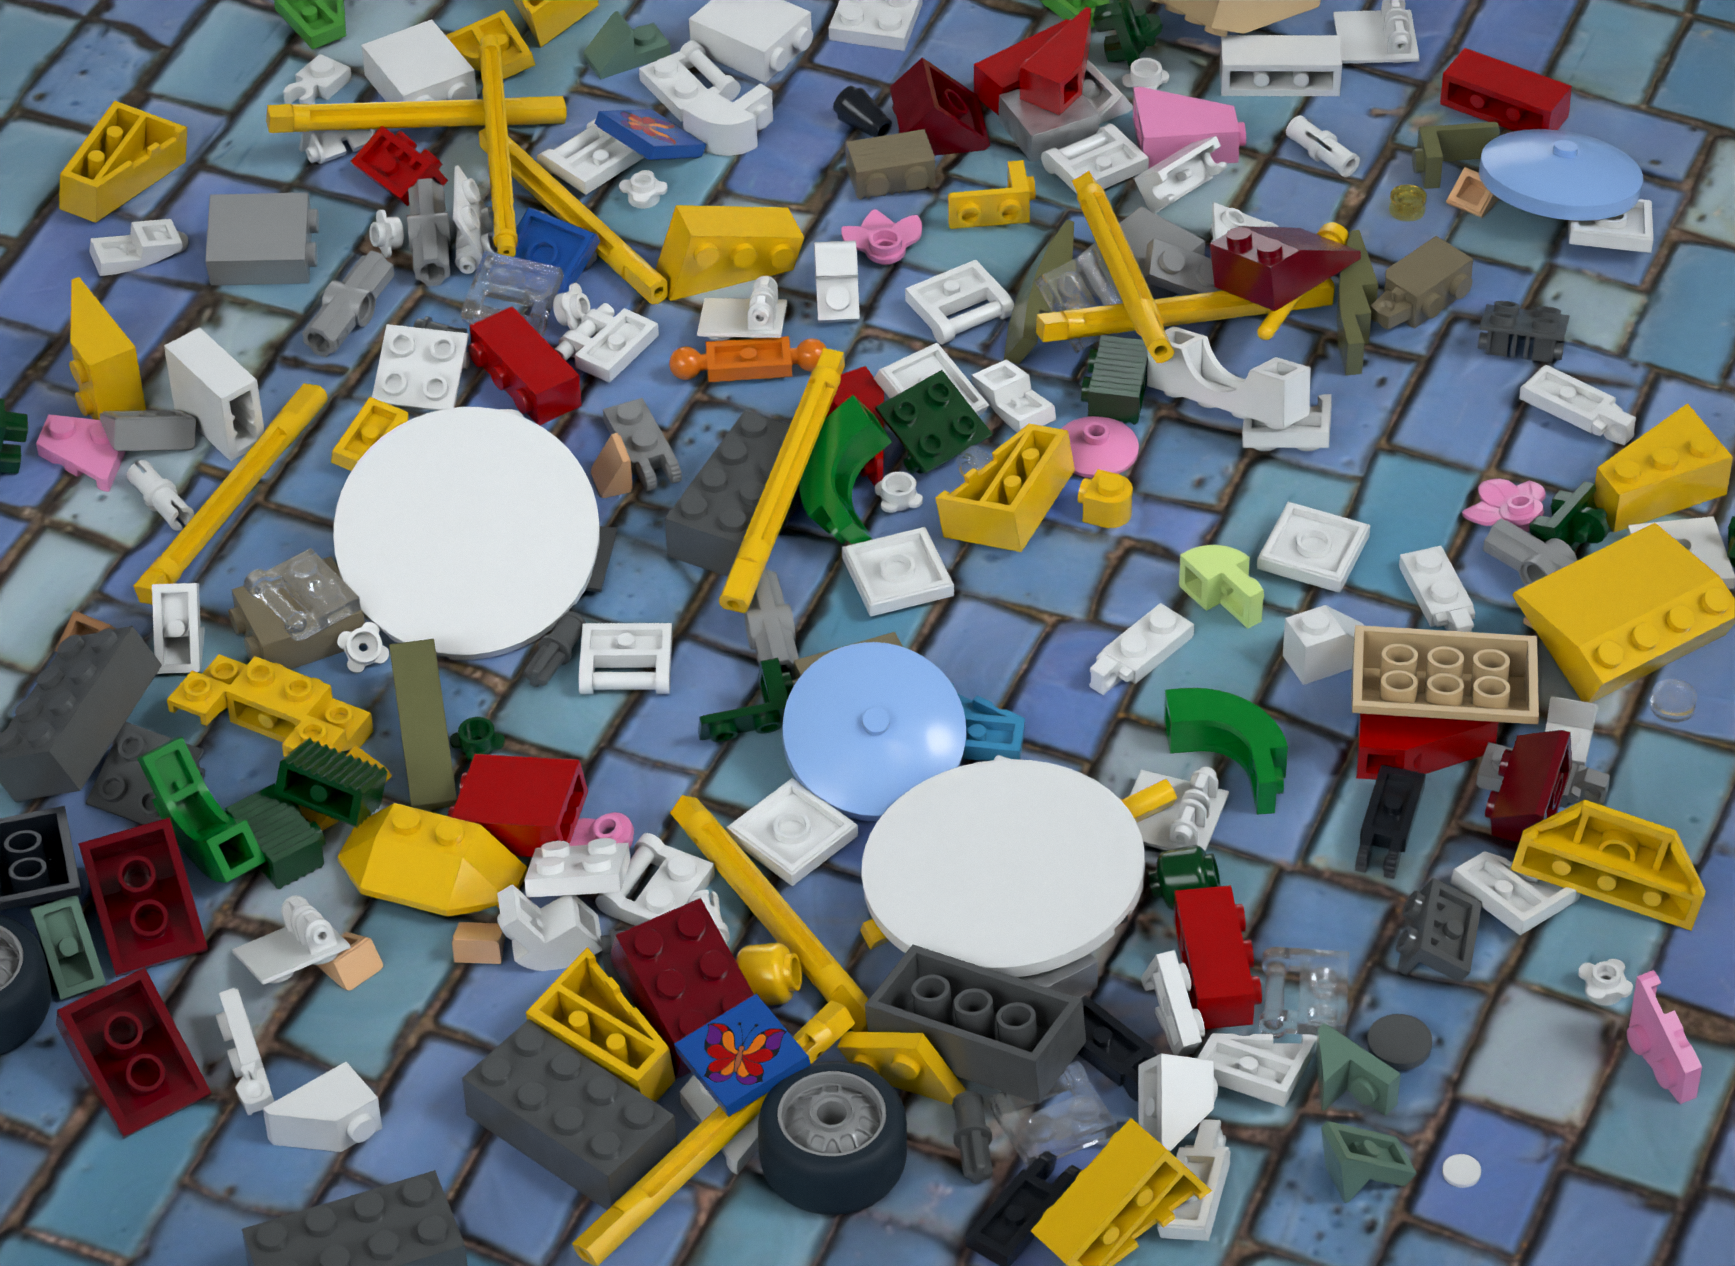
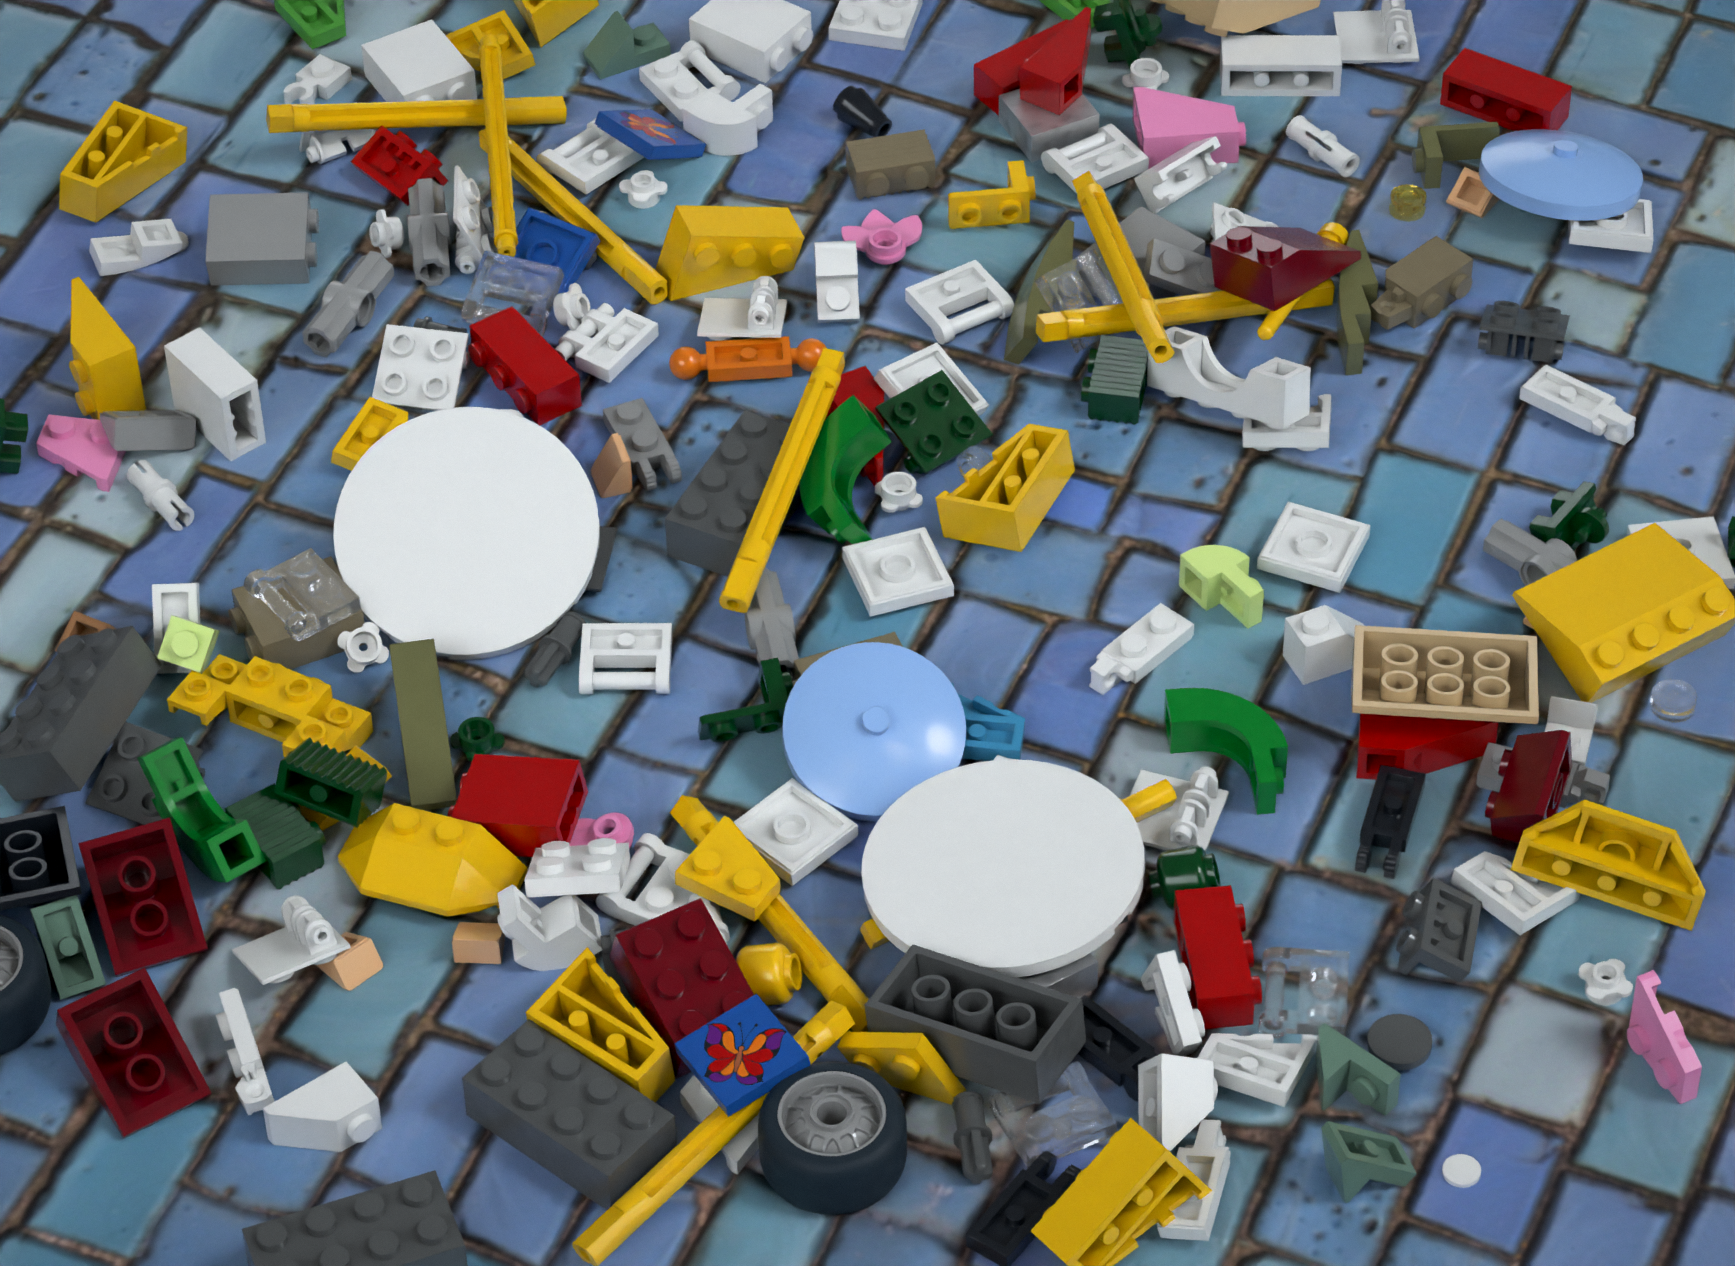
(188, 644): none -> yellowish green brick
(232, 491): yellow piece -> none
(729, 872): none -> yellow wing
(941, 106): dark red slope -> none
(1011, 396): white slope -> none
(1101, 445): bright pink dish -> none
(1104, 95): white slope -> none
(1106, 499): yellow plate -> none
(1438, 589): white hinge -> none
(1507, 501): bright pink plate -> none
(1663, 472): yellow wedge -> none

